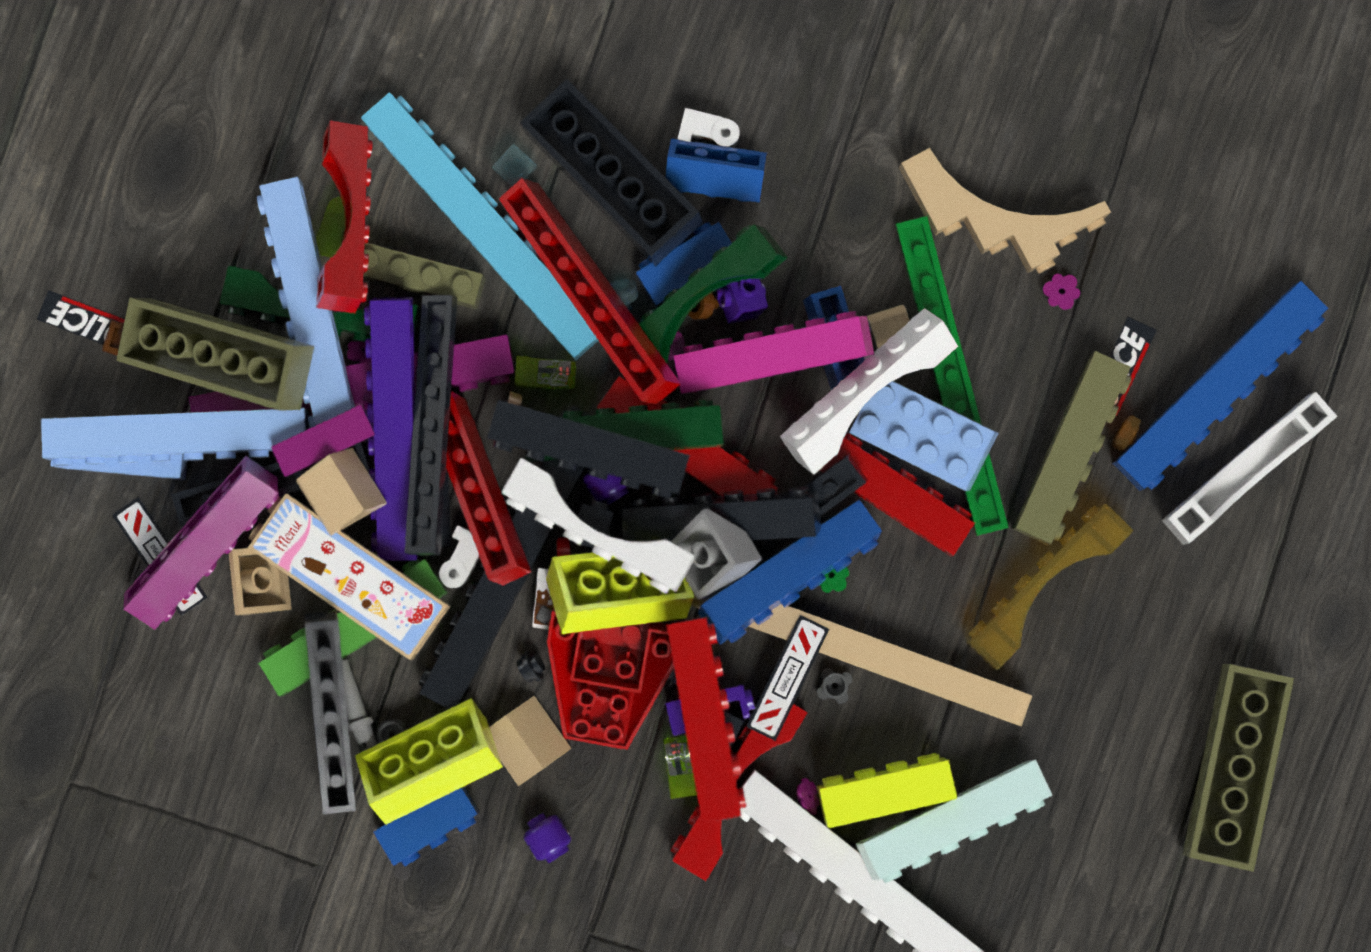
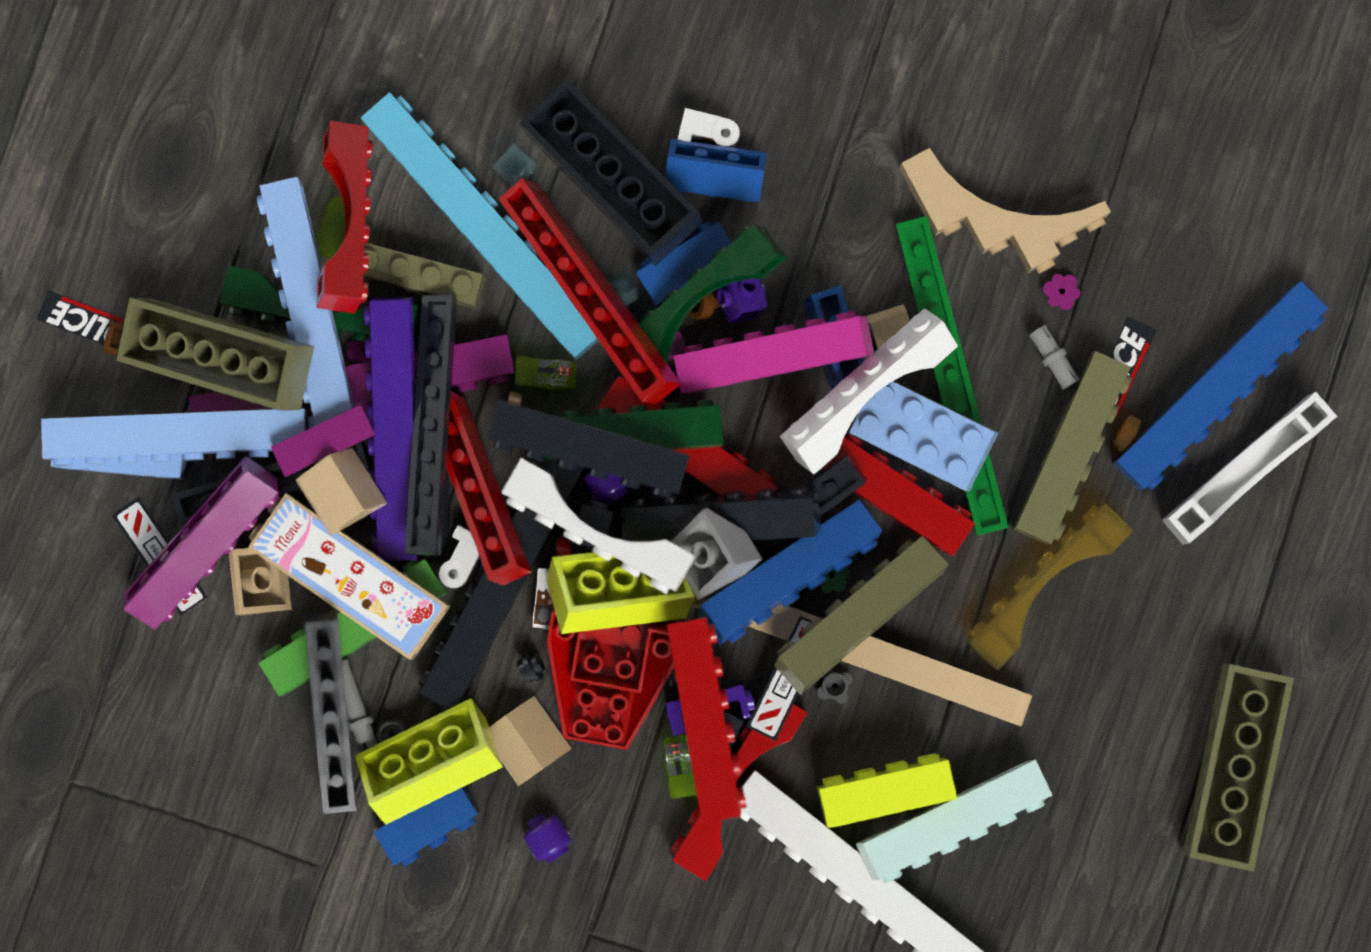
(807, 796): magenta plant -> none
(860, 615): none -> olive brick
(1054, 357): none -> light grey pin

